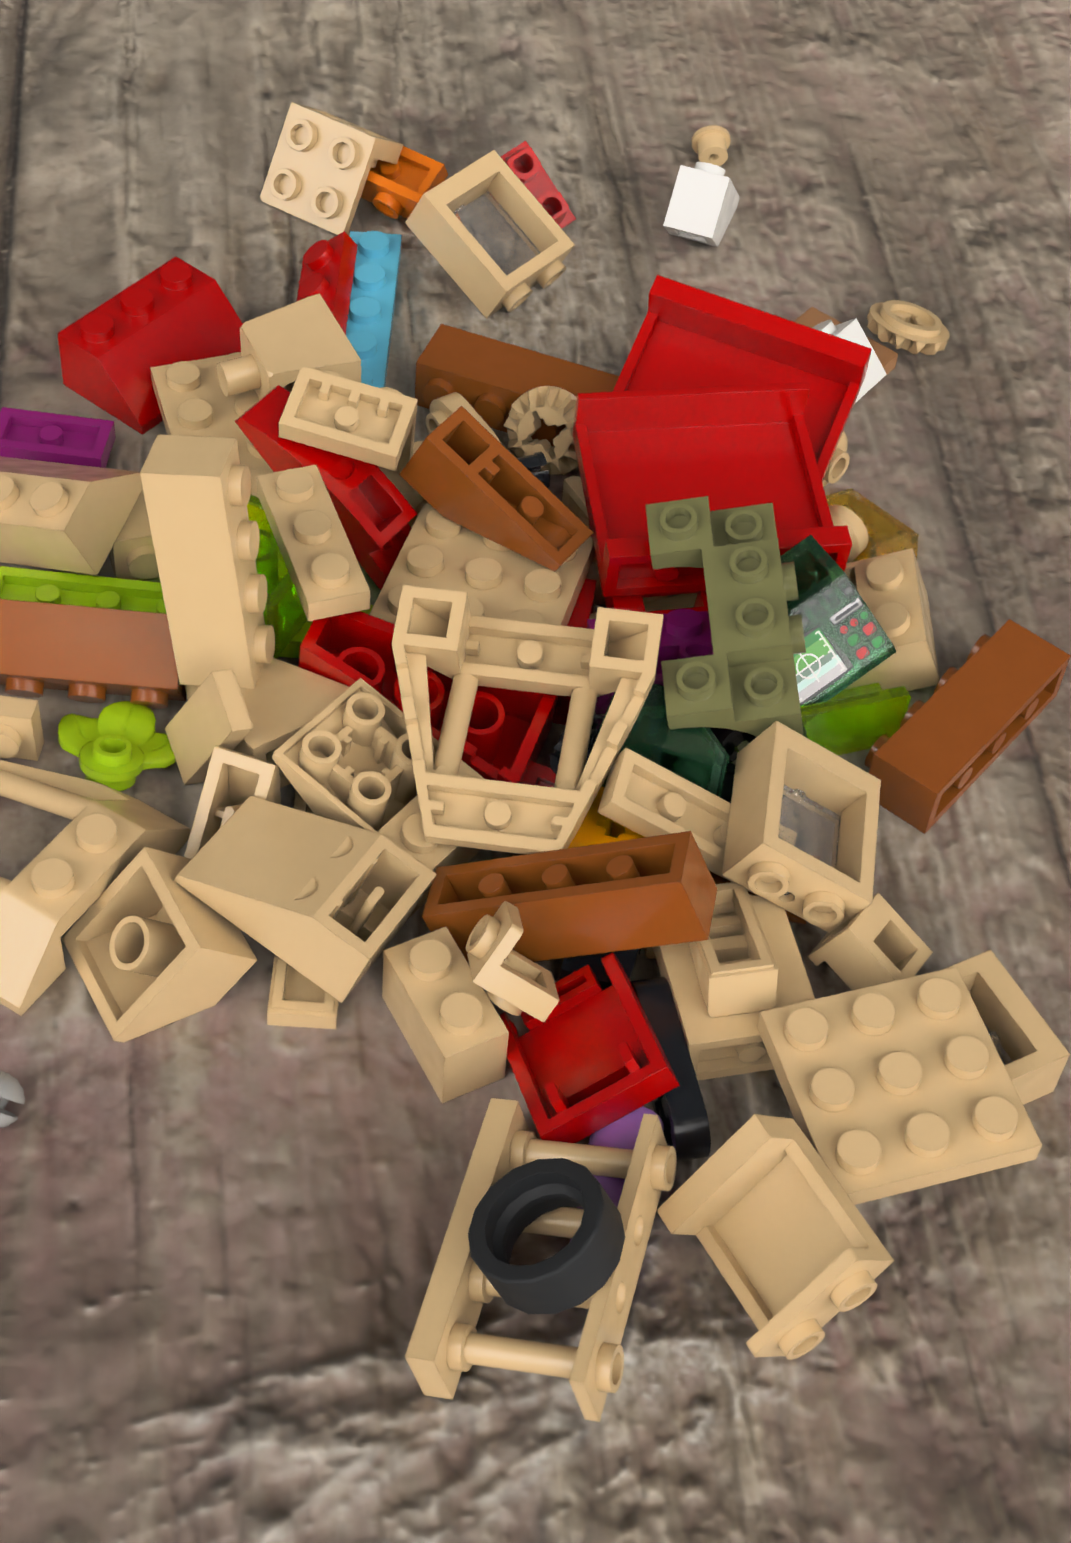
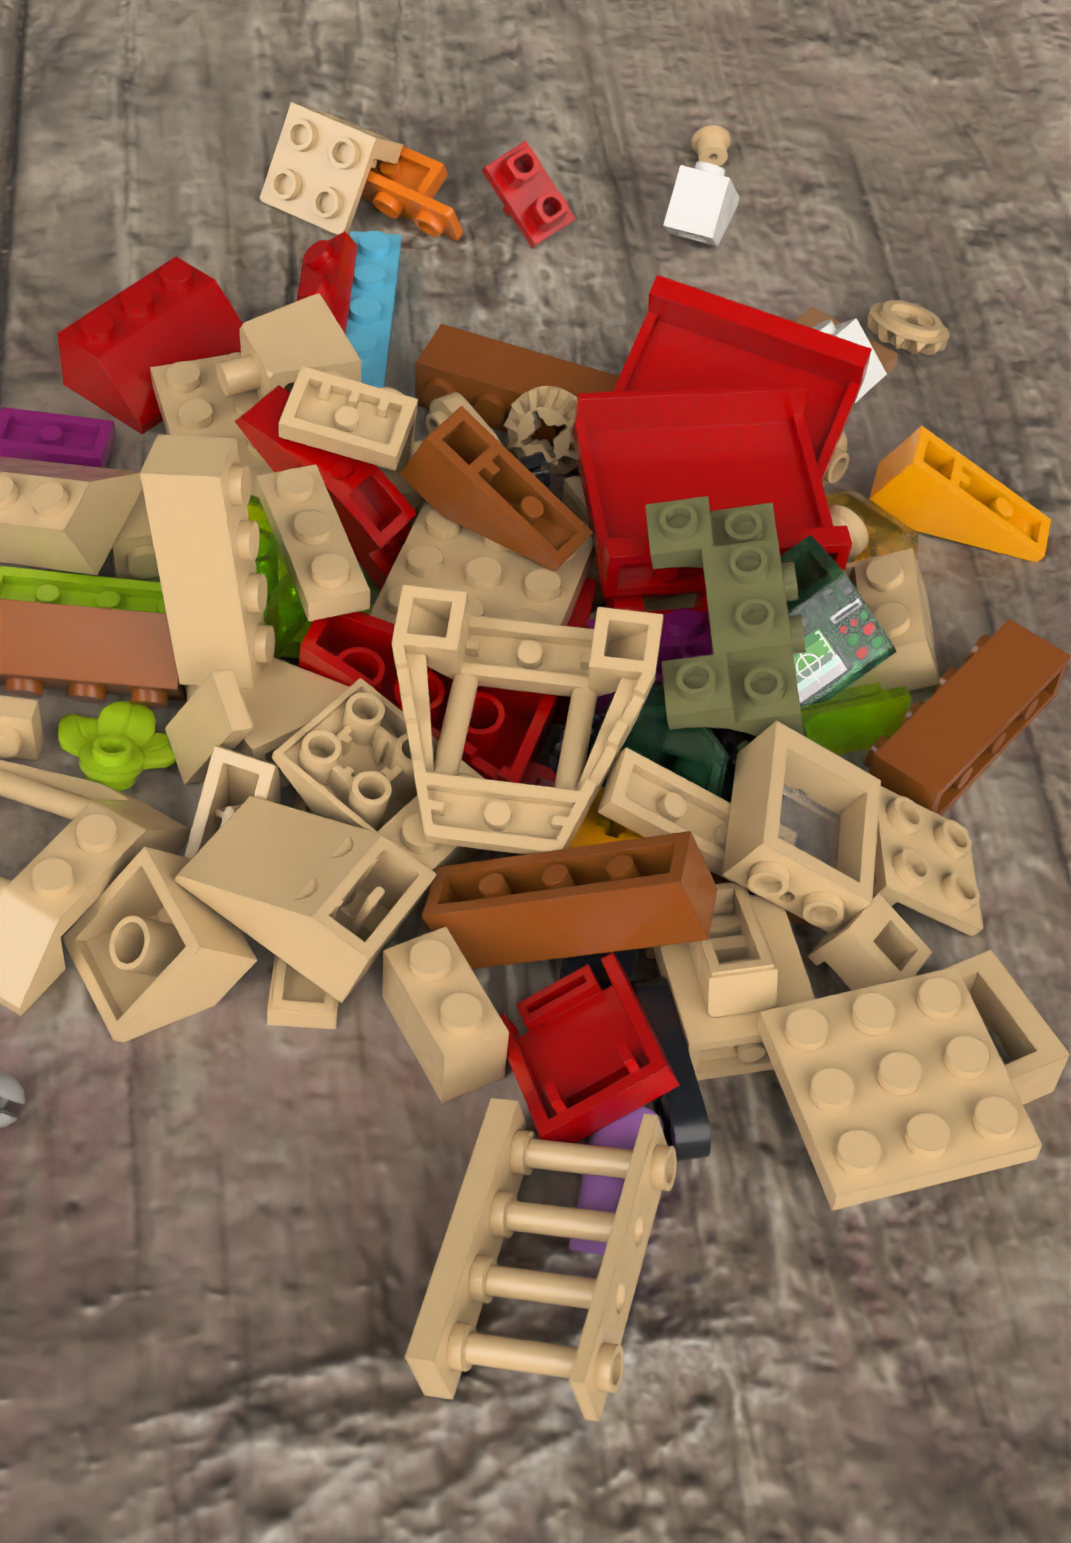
(490, 235): tan window -> none
(509, 977): tan bracket -> none
(573, 1271): black tyre -> none
(779, 1234): tan panel -> none
(926, 864): none -> tan bracket
(952, 498): none -> light orange slope

